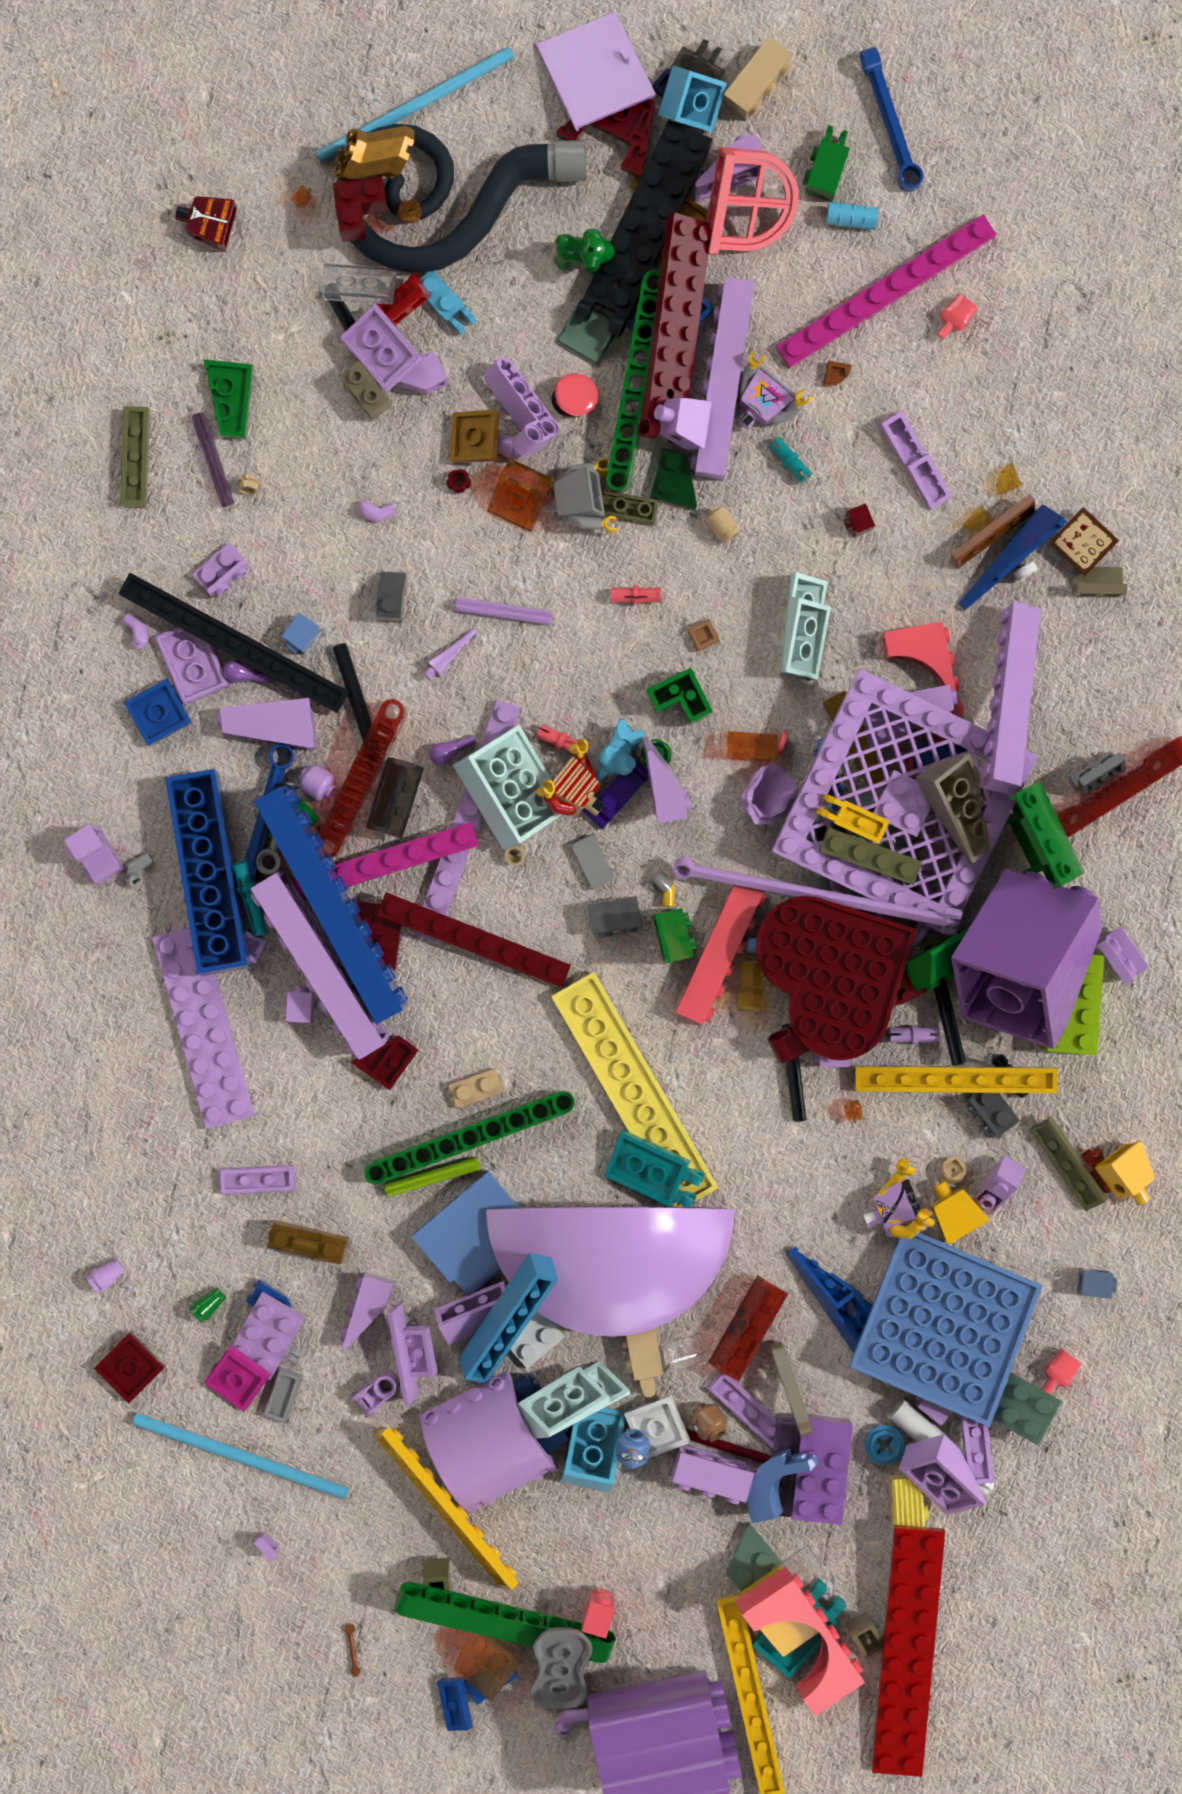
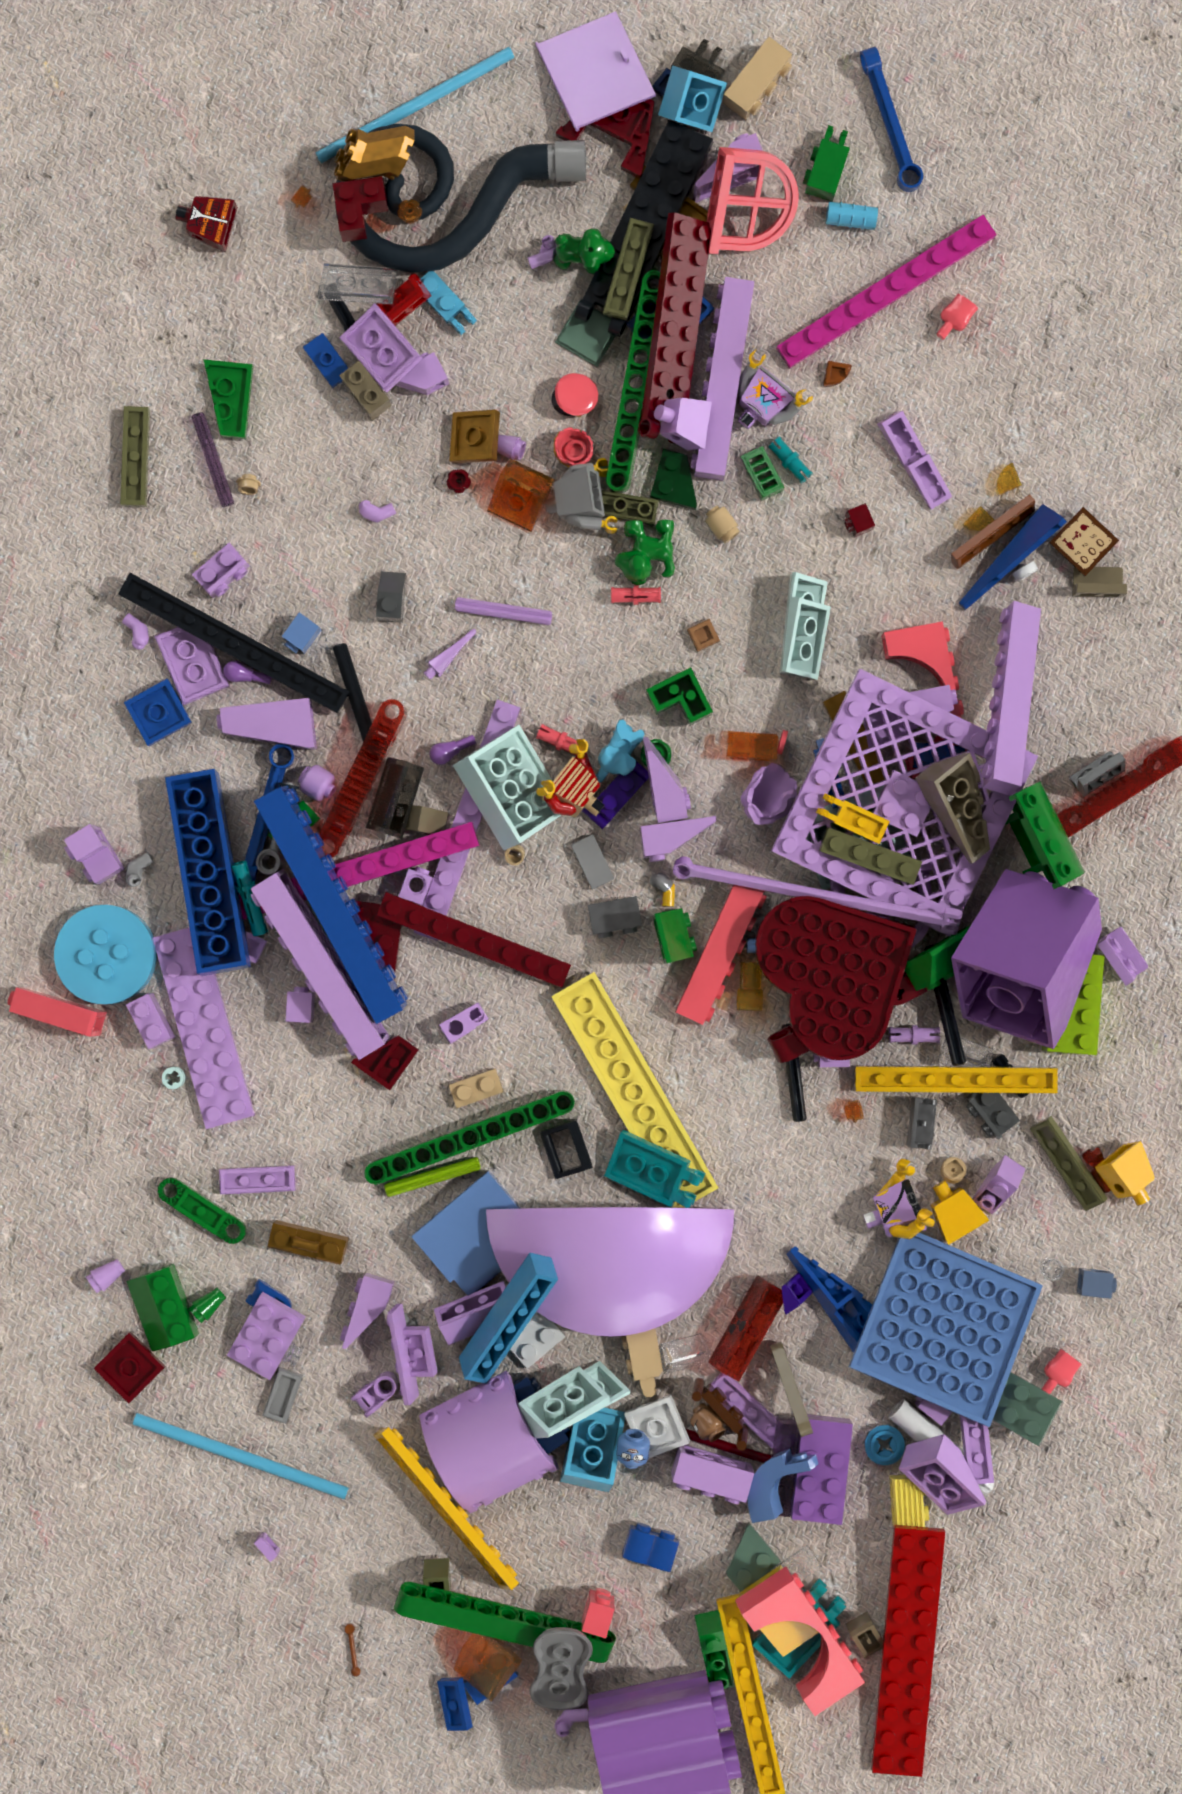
(57, 1011): none -> coral slope
(105, 954): none -> medium azure brick
(150, 1020): none -> lavender brick
(163, 1308): none -> green slope
(171, 1070): none -> light aqua bush
(201, 1210): none -> green plate
(237, 1378): dark pink tile -> none
(326, 359): none -> blue plate
(416, 897): none -> lavender brick
(426, 820): none -> dark tan slope
(463, 1022): none -> lavender leg
(523, 406): lavender beam -> none
(546, 252): none -> lavender arm
(573, 447): none -> coral hair
(579, 1145): none -> black tile
(628, 269): none -> olive tile
(636, 563): none -> green animal
(650, 1547): none -> blue brick
(665, 838): none -> lavender slope
(714, 1648): none -> green slope
(730, 1415): none -> reddish brown plate
(770, 491): none -> green slope
(795, 1292): none -> dark purple slope
(921, 1123): none -> flat silver hinge

